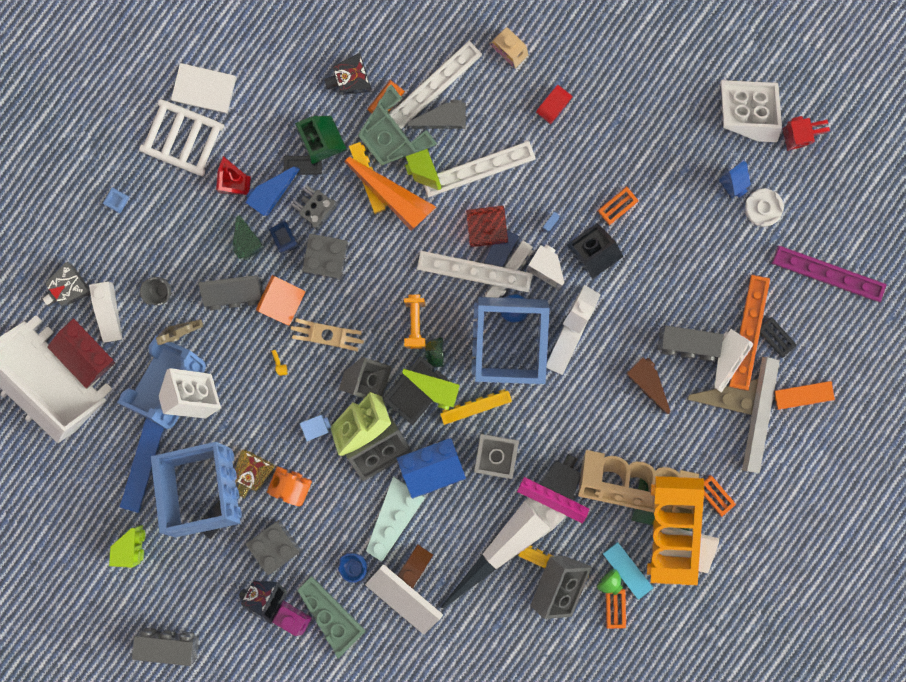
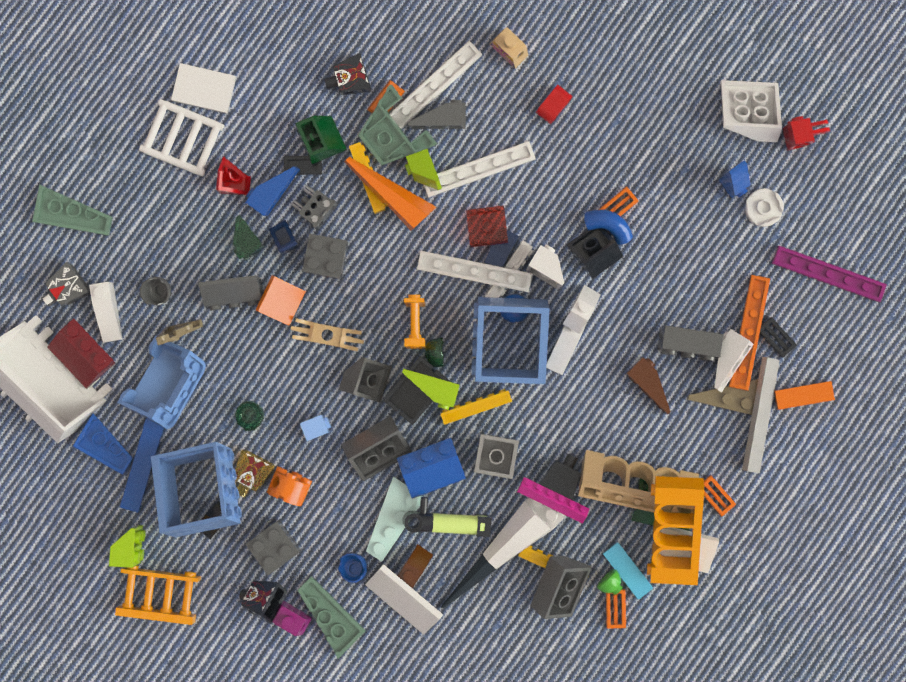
(67, 213): none -> sand green wing
(103, 446): none -> blue wing
(116, 200): medium blue tile -> none
(165, 613): none -> light orange fence
(165, 647): dark grey brick -> none
(188, 394): white slope -> none
(249, 415): none -> clear green hair
(280, 369): yellow hand -> none
(360, 424): yellowish green slope -> none
(447, 523): none -> piece
(551, 222): medium blue tile -> none
(610, 221): none -> blue cylinder

